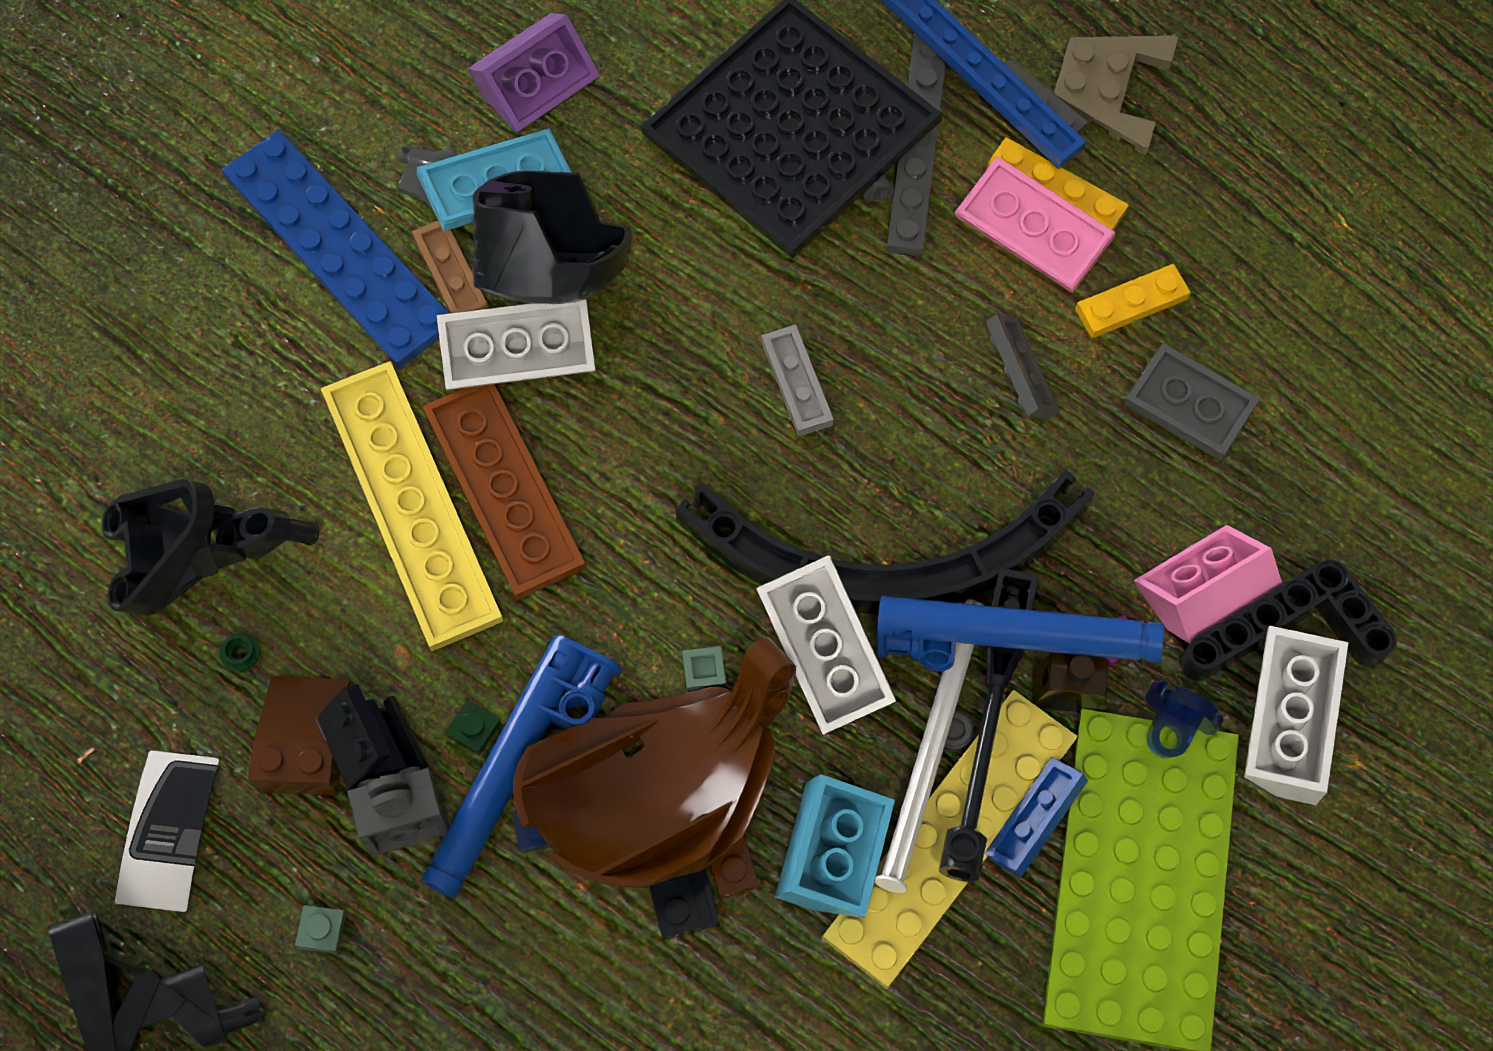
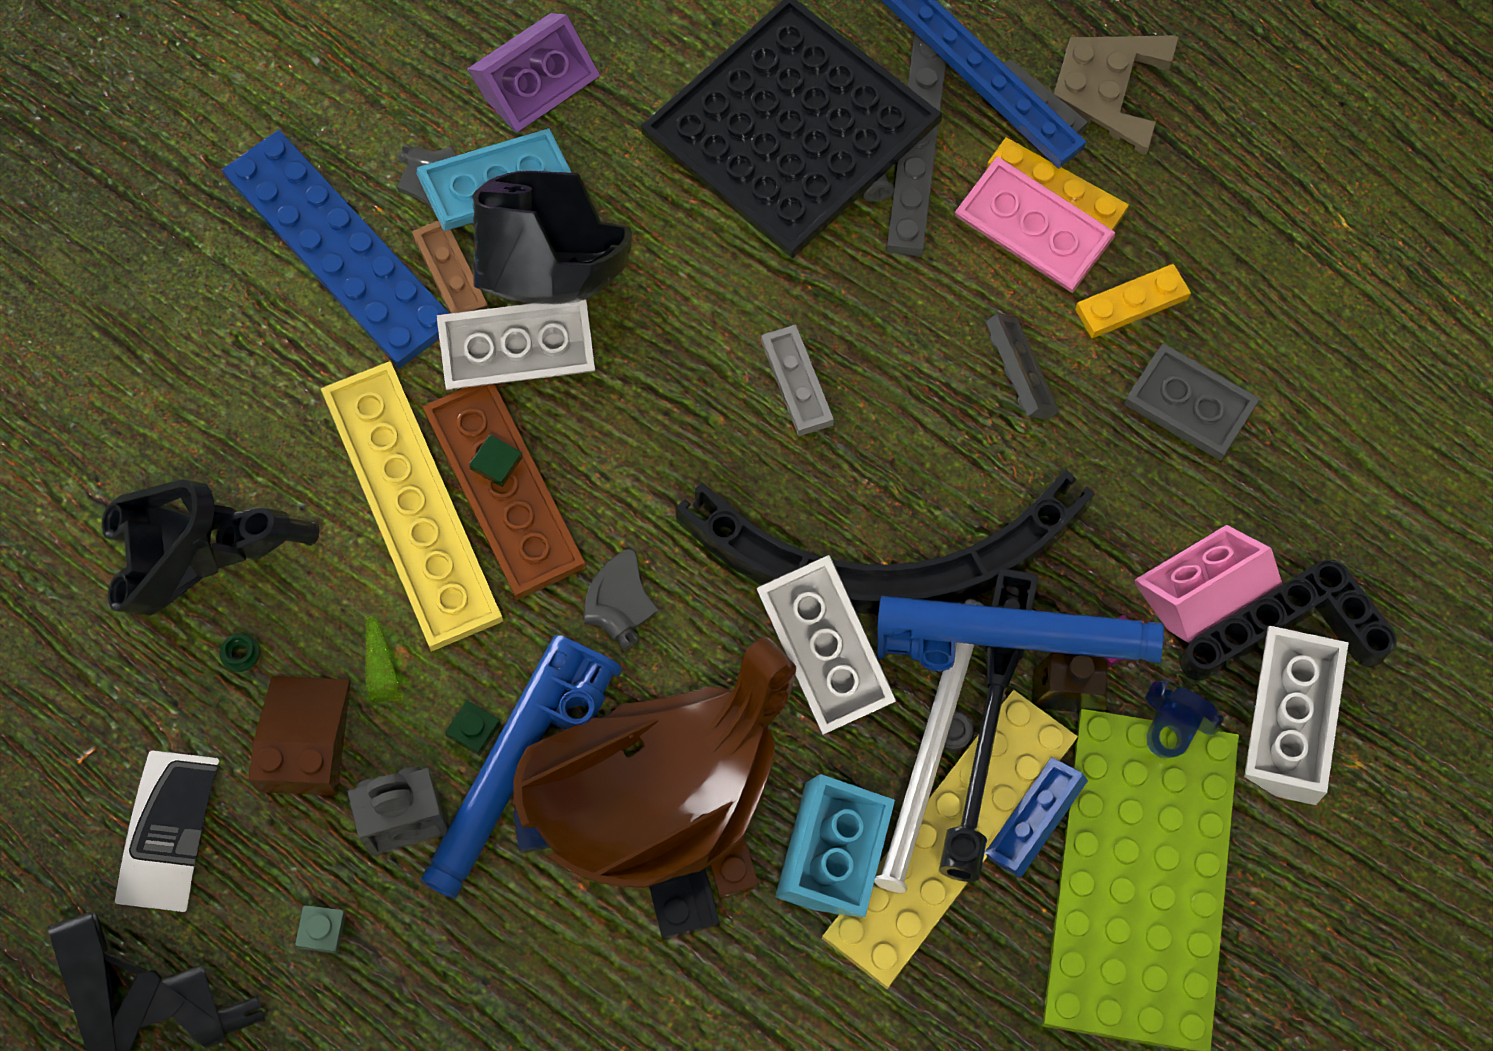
(367, 738): black piece -> none
(380, 673): none -> clear neon green slope
(496, 460): none -> dark green tile
(618, 600): none -> dark grey arm
(703, 668): sand green plate -> none

